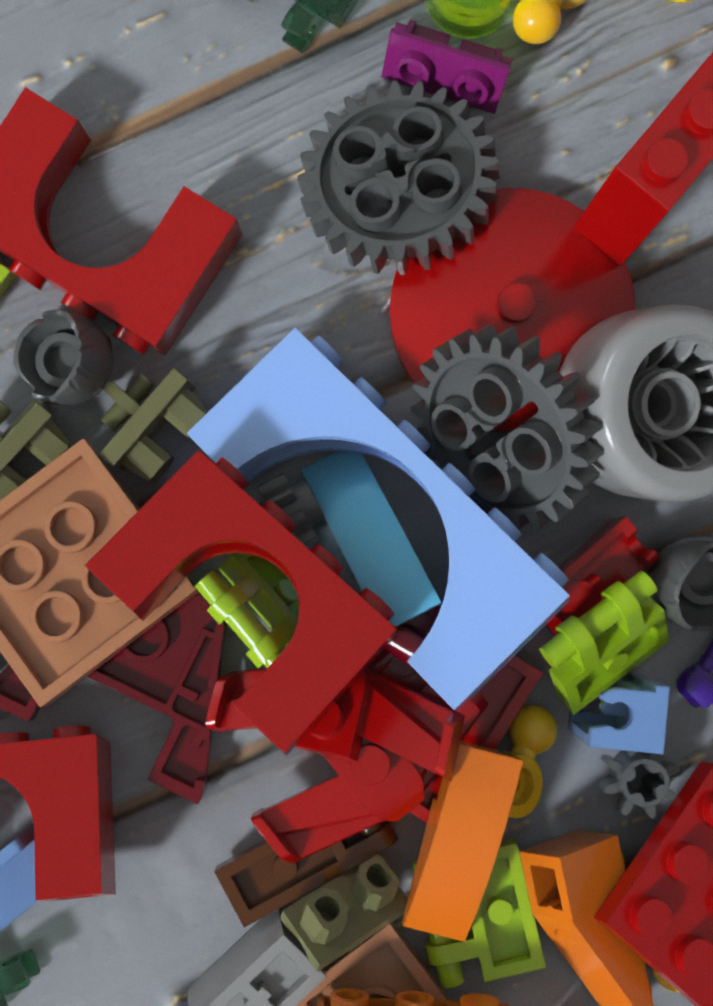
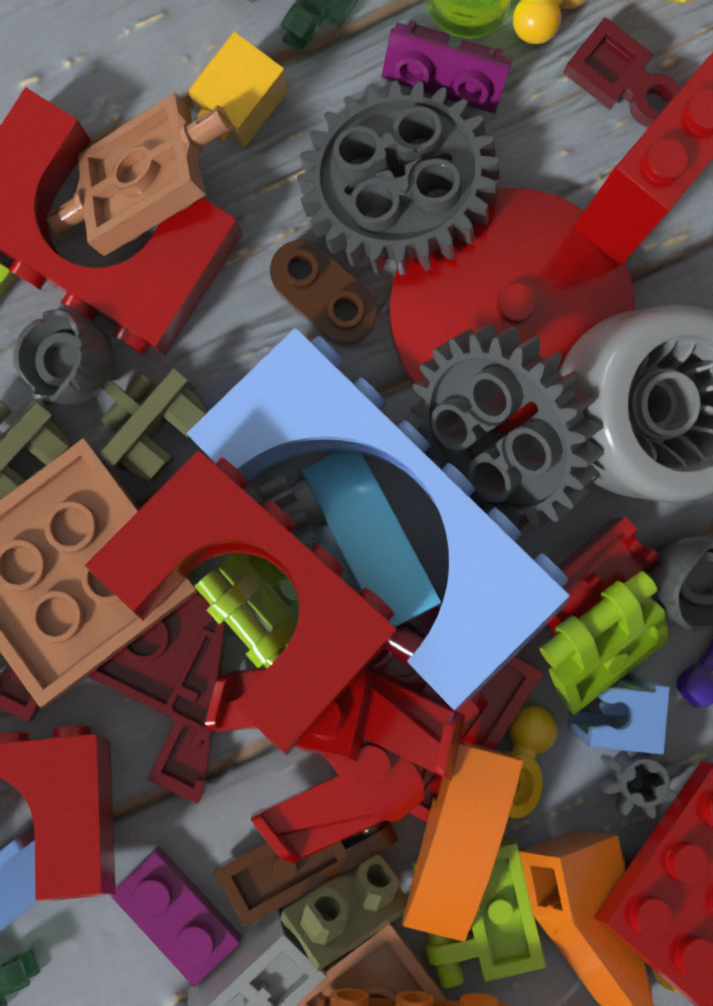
(140, 174): none -> nougat plate
(176, 916): none -> magenta plate
(241, 83): none -> yellow brick
(322, 291): none -> reddish brown plate
(613, 67): none -> dark red plate

